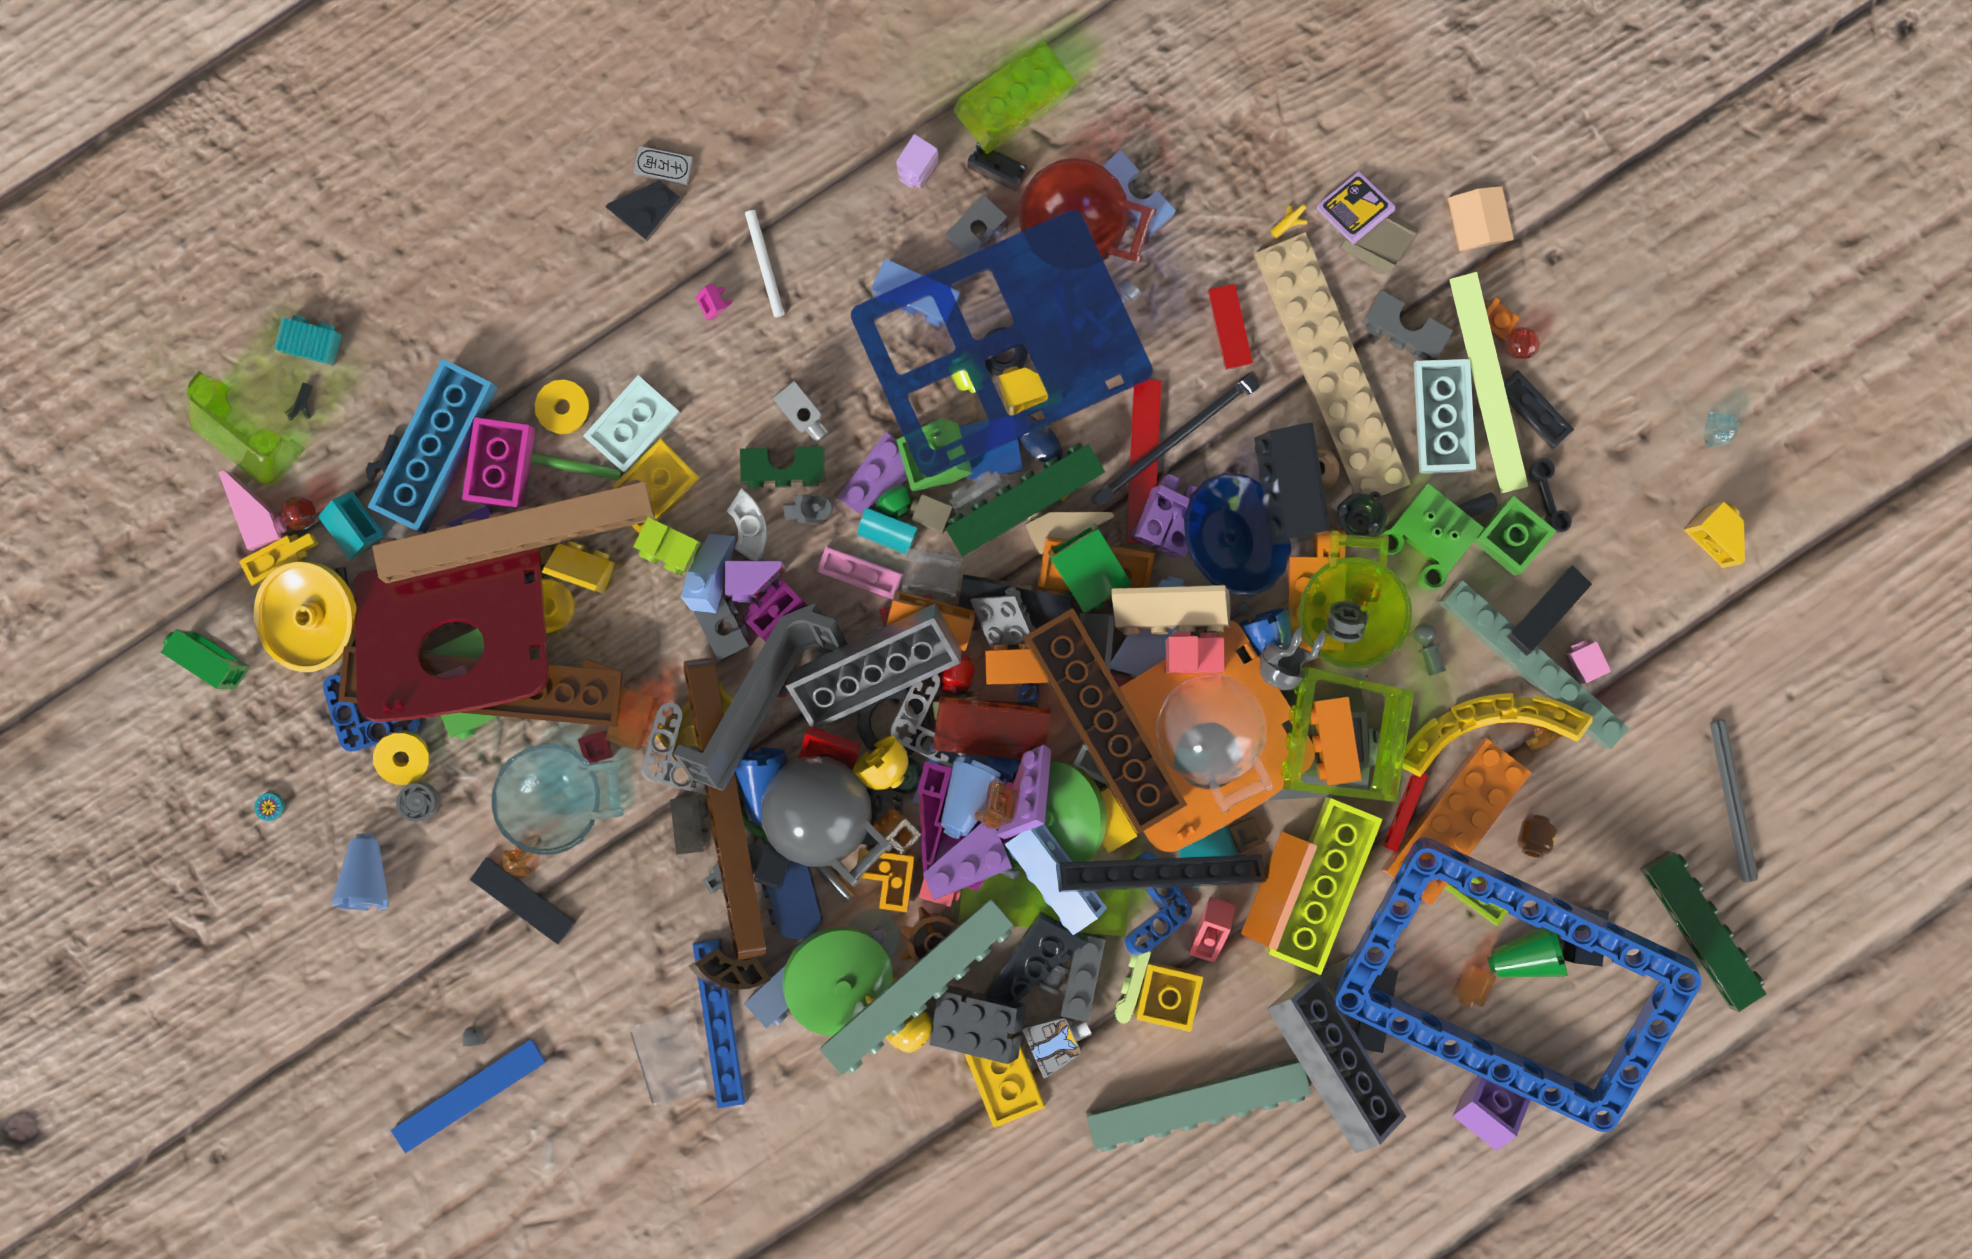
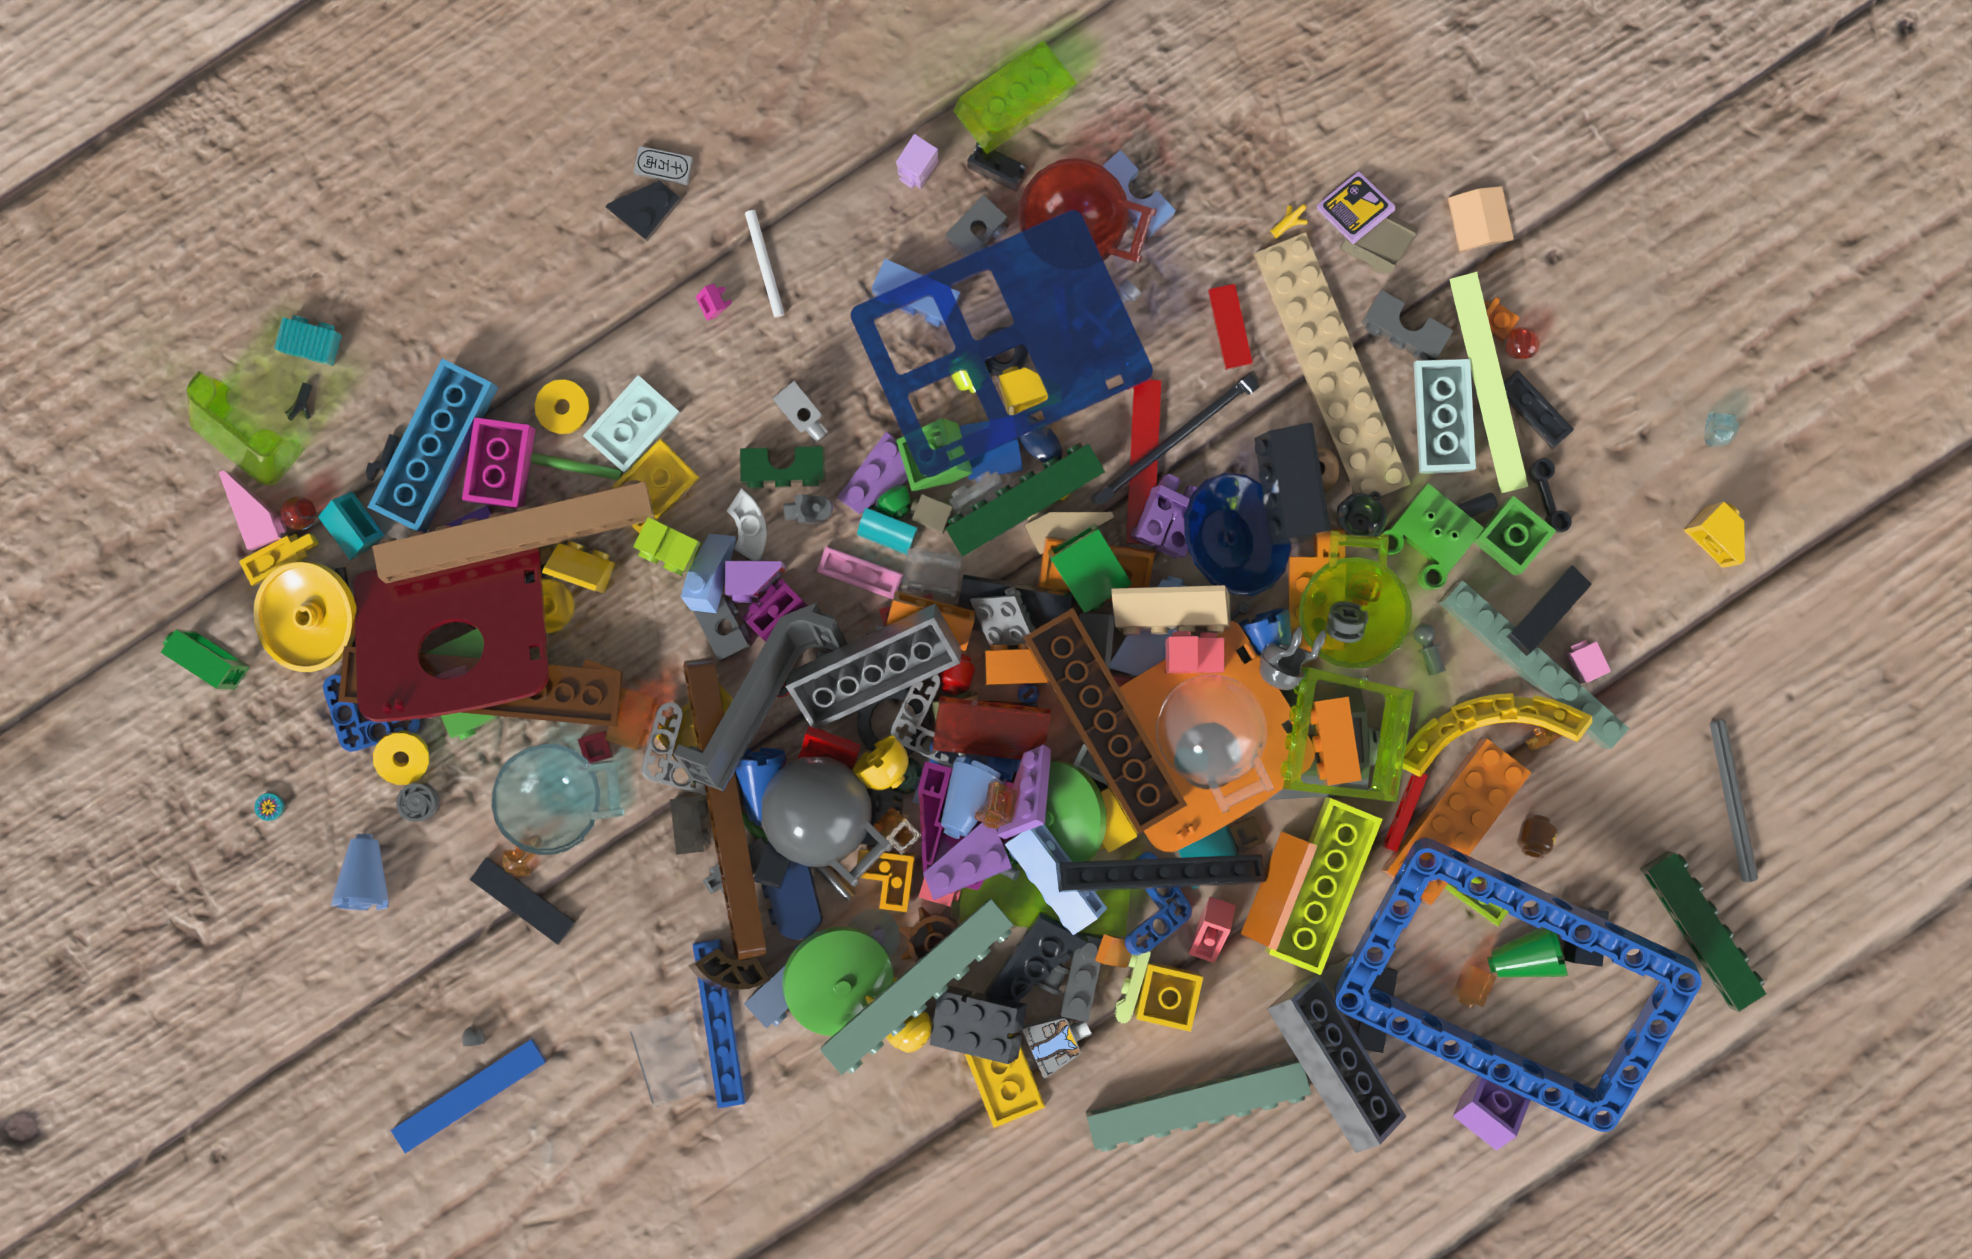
(1113, 952): none -> orange tile

